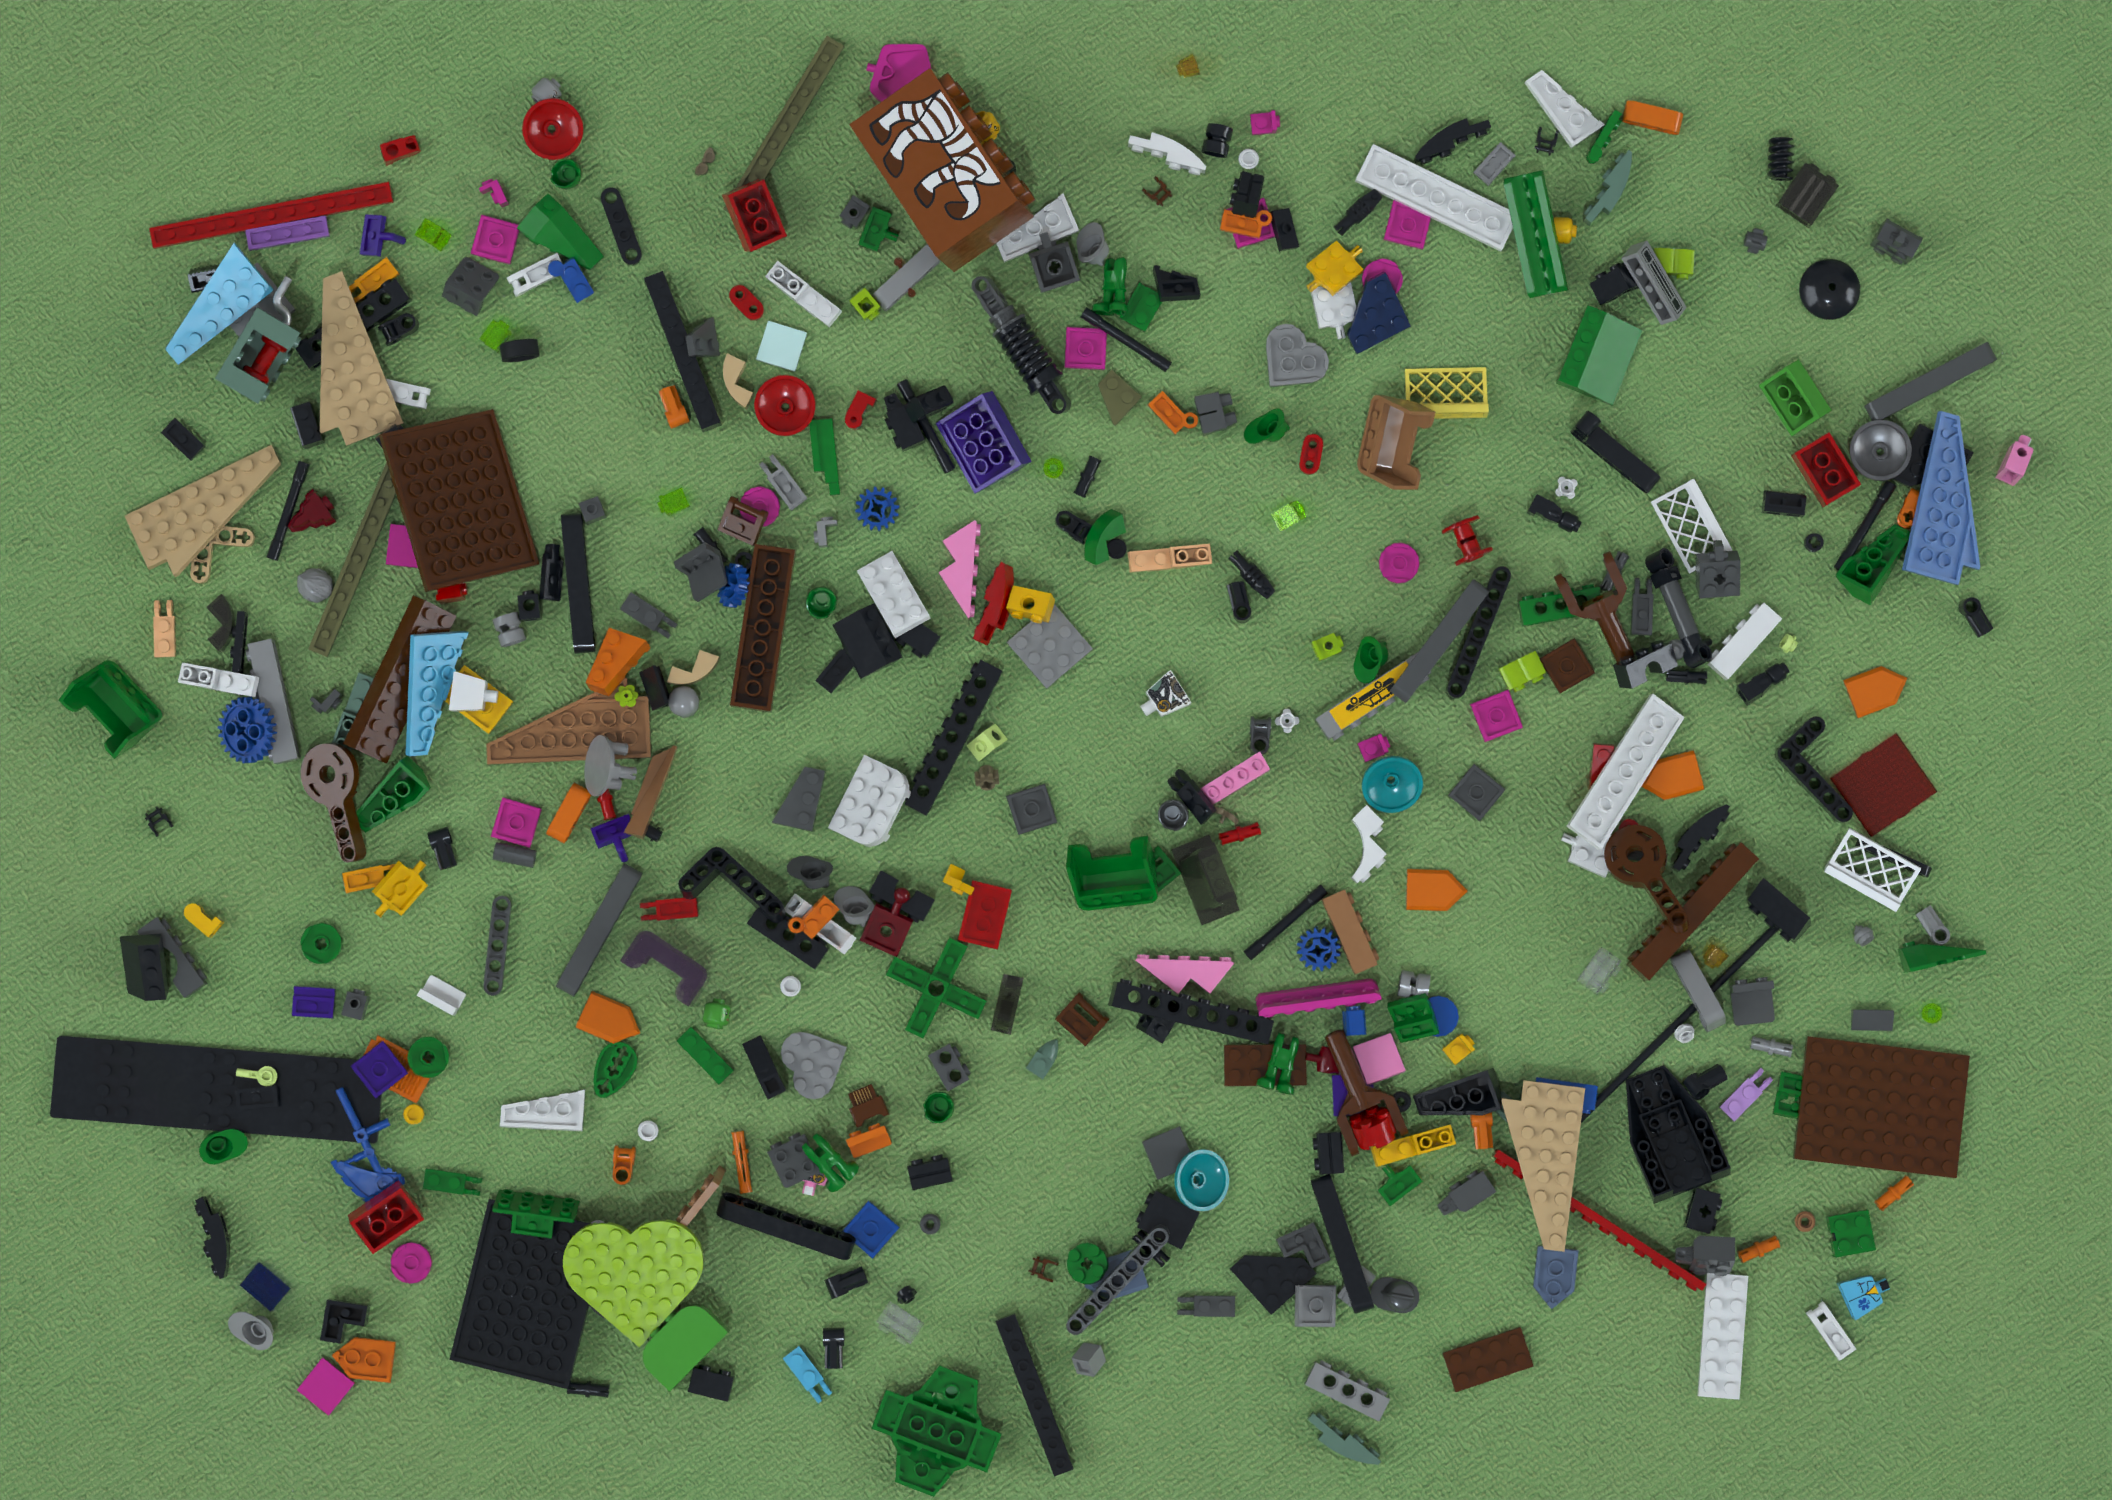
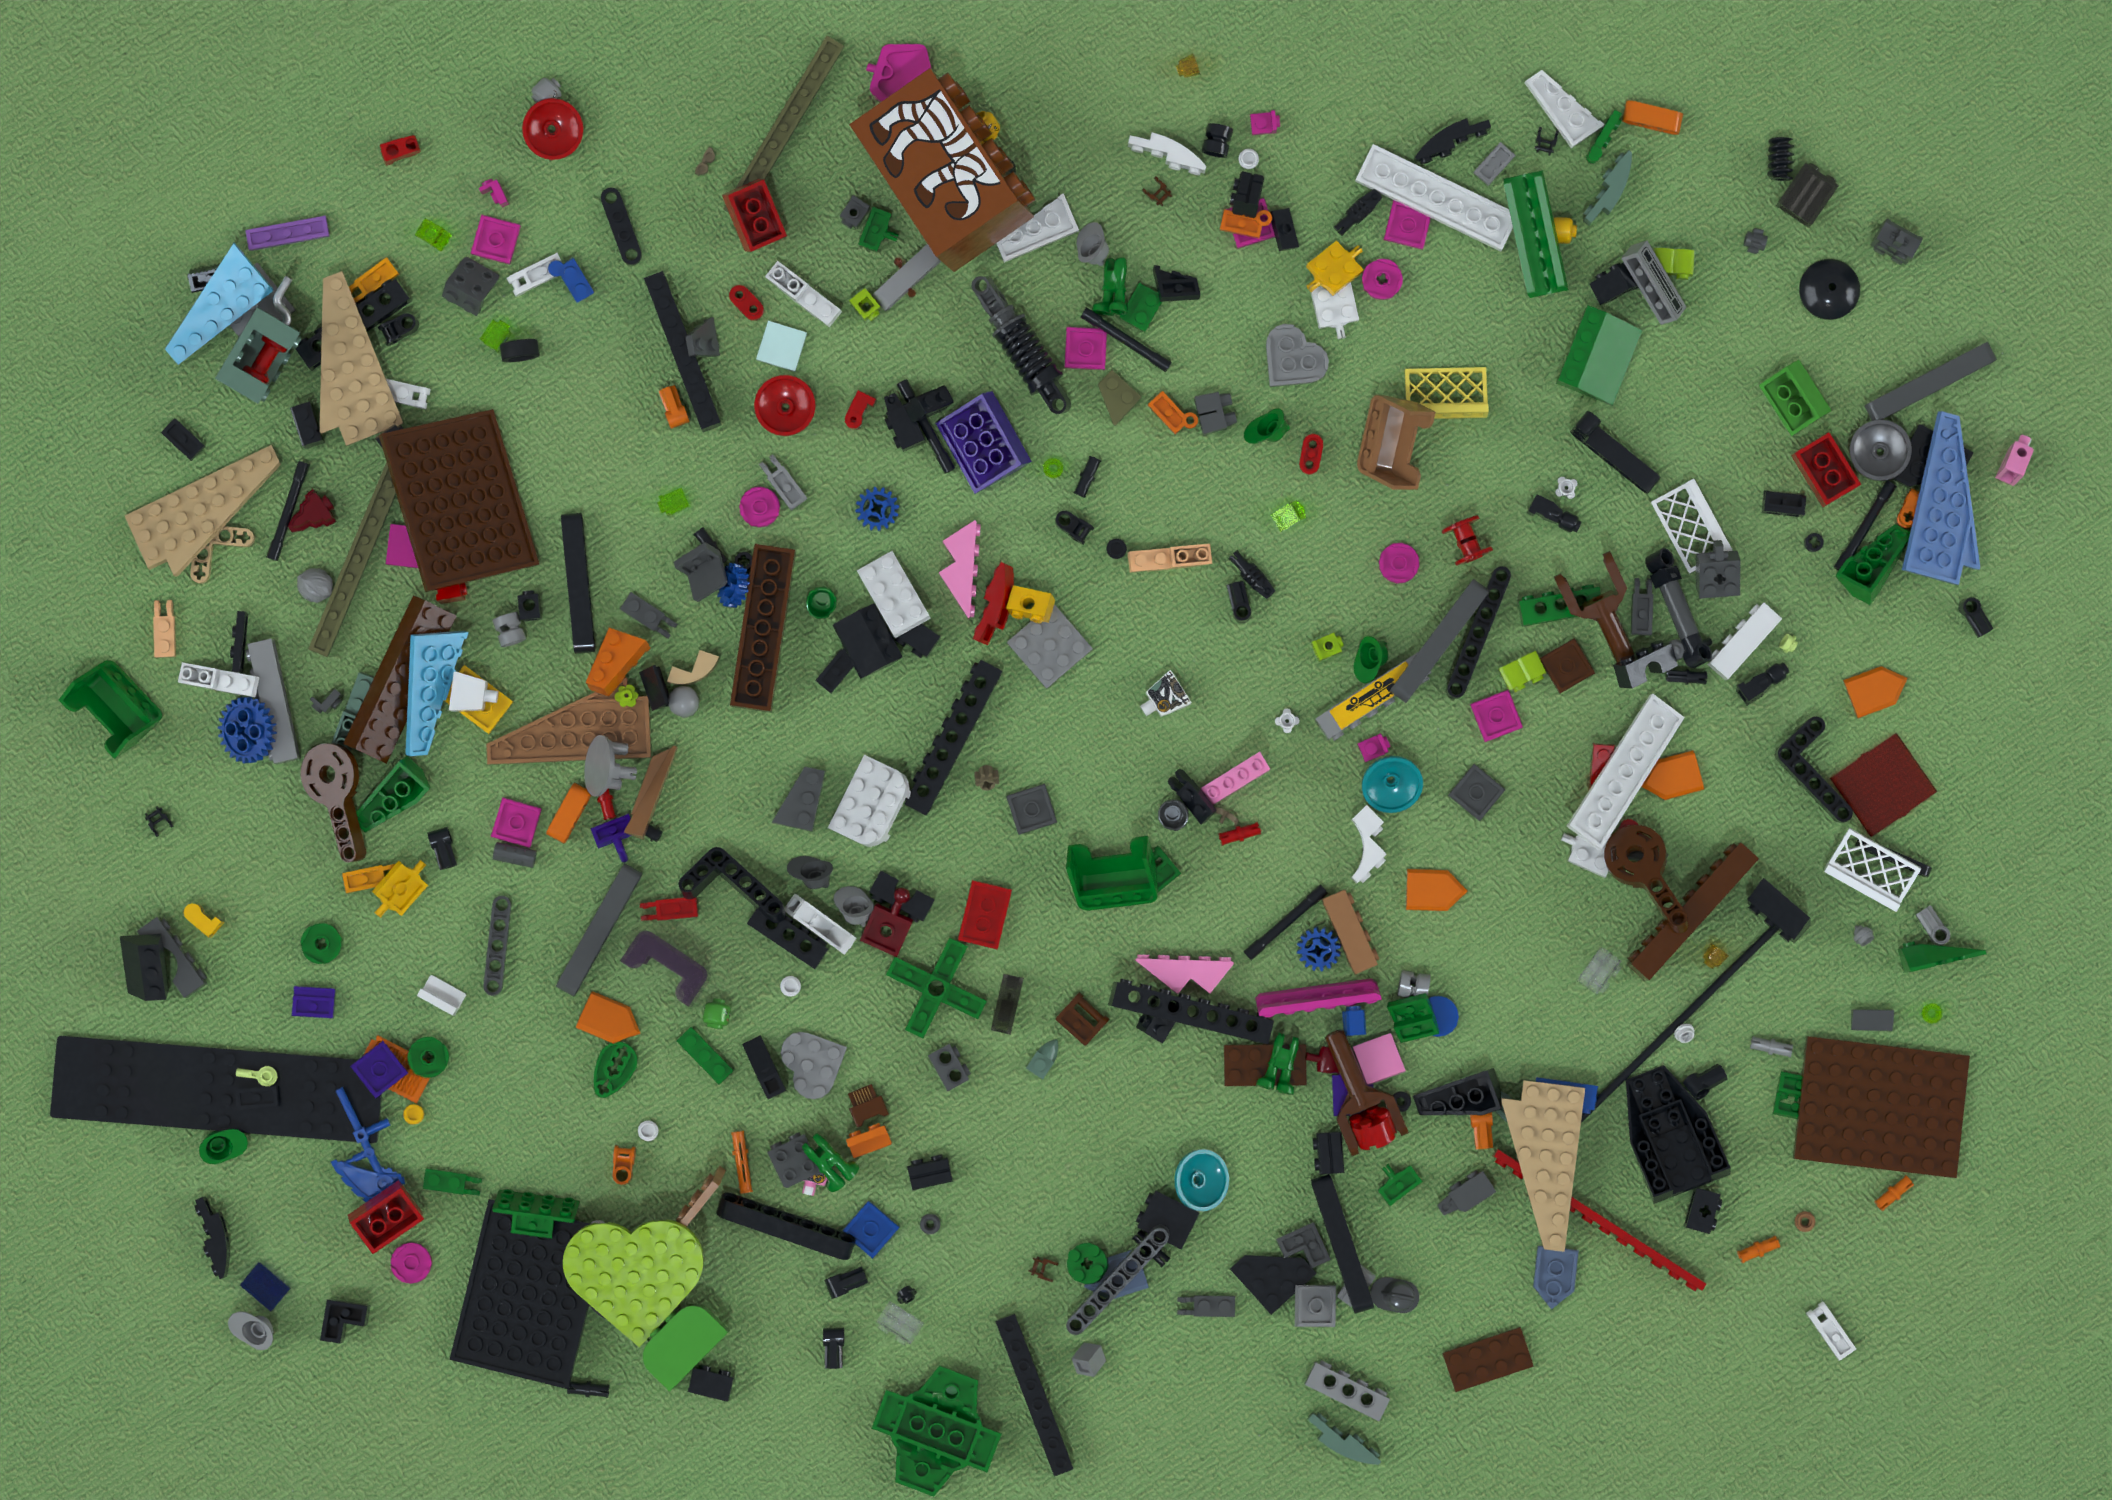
(224, 614): clear smoke brick -> none
(271, 214): red plate -> none
(326, 1386): dark pink tile -> none
(355, 1004): dark grey brick -> none
(367, 1359): orange tile -> none
(374, 234): dark purple plate -> none
(546, 1113): white wing -> none
(551, 574): black hinge -> none
(555, 229): green wedge -> none
(566, 174): green hair -> none
(592, 510): dark grey brick -> none
(732, 372): tan brick -> none
(739, 527): reddish brown plate -> none
(806, 1372): medium azure hinge -> none
(815, 918): orange hinge -> none
(820, 535): light grey bracket -> none
(825, 452): green piece -> none
(938, 1107): green hair -> none
(954, 879): yellow bracket -> none
(986, 743): yellowish green bracket -> none
(1042, 260): dark grey hinge -> none
(1105, 528): green brick -> none
(1166, 1151): dark grey tile -> none
(1206, 879): clear smoke windscreen -> none
(1260, 733): dark grey piece -> none
(1376, 315): dark blue plate -> none
(1414, 1145): yellow slope -> none
(1459, 1048): yellow bracket -> none
(1620, 560): dark grey pin -> none
(1699, 991): light grey beam -> none
(1704, 829): black slope -> none
(1708, 1255): dark grey hinge -> none
(1722, 1336): white plate -> none
(1744, 1096): lavender hinge -> none
(1752, 1001): dark grey bracket -> none
(1851, 1233): green piece -> none
(1862, 1294): medium azure torso -> none

